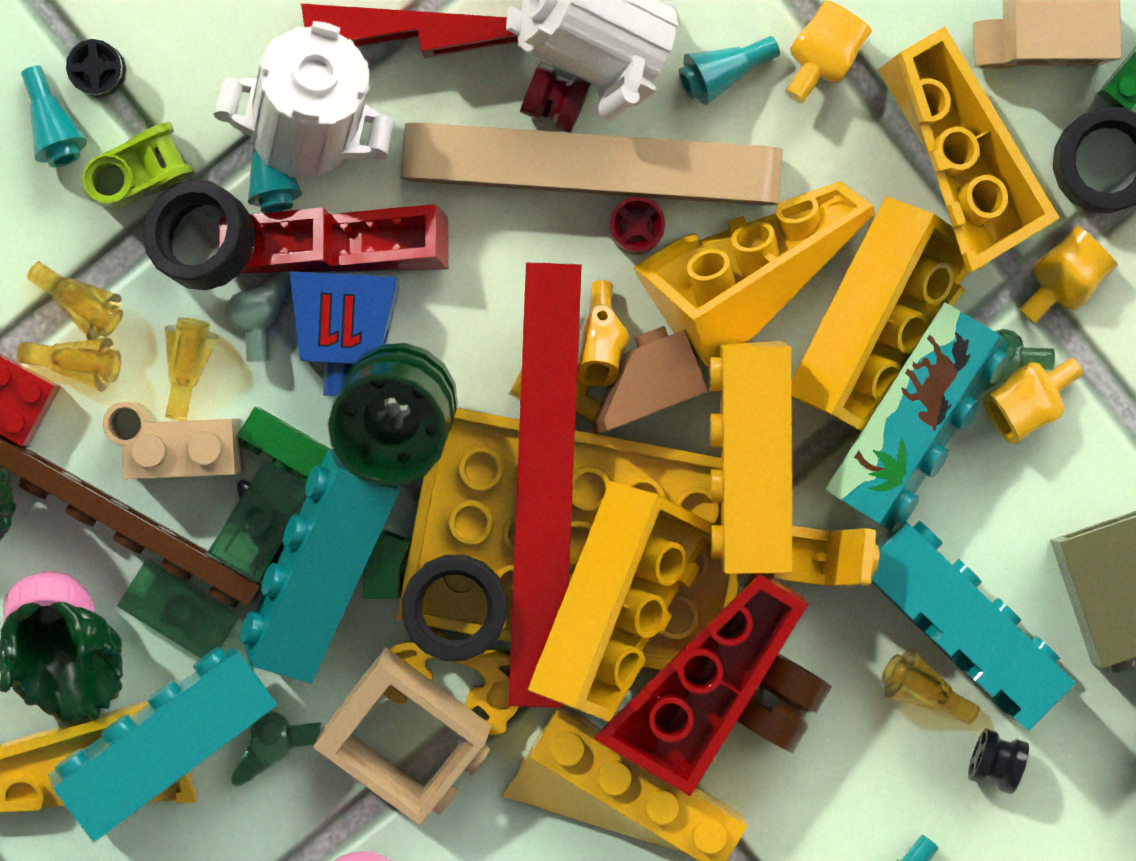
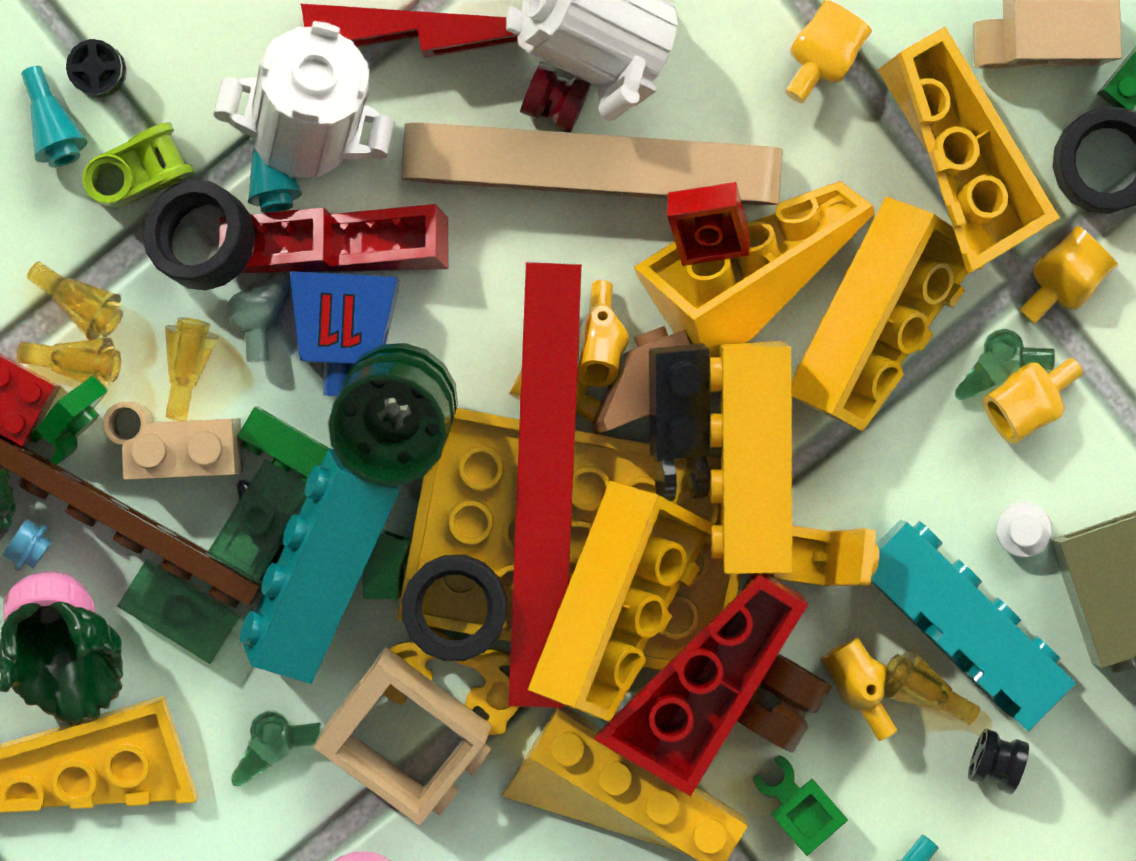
(27, 545): none -> medium azure plate
(70, 418): none -> green plate
(160, 742): teal wedge -> none
(642, 219): dark red wheel -> none
(680, 417): none -> black hinge
(708, 223): none -> red piece
(714, 71): teal cone -> none
(805, 811): none -> green plate
(860, 684): none -> yellow piece
(919, 416): brick -> none
(1023, 529): none -> white plate

